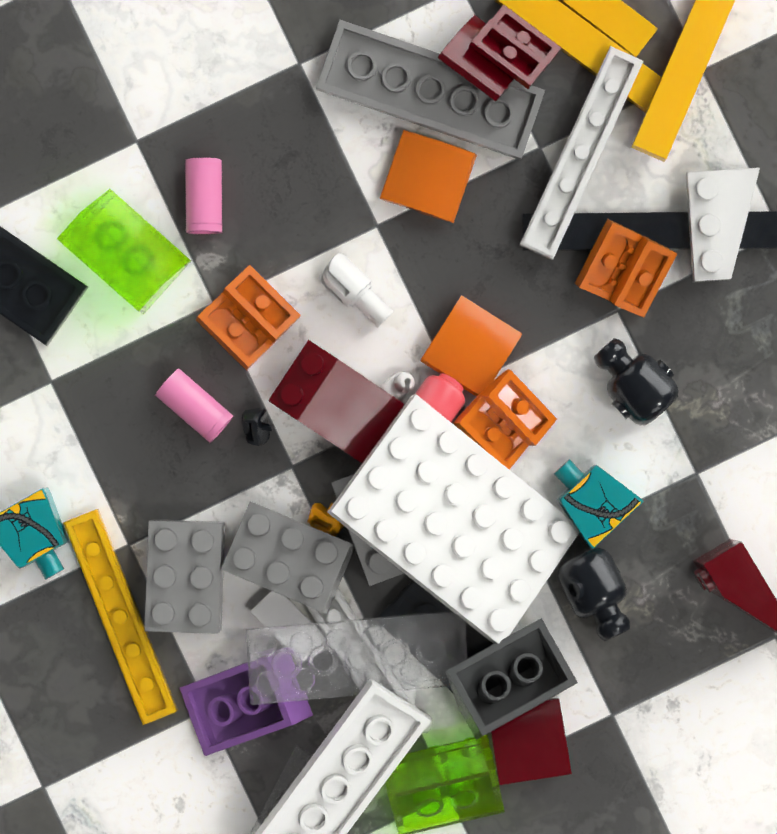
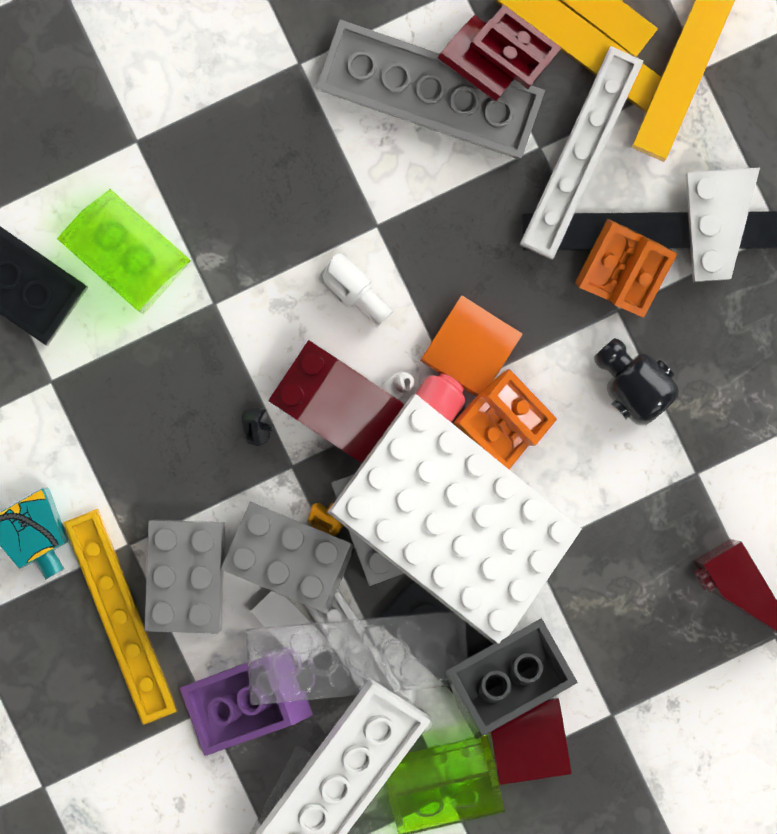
(194, 405): bright pink pin -> none
(203, 195): bright pink pin -> none
(248, 317): orange slope -> none
(428, 176): orange slope -> none
(594, 501): teal torso -> none
(595, 589): black piece -> none

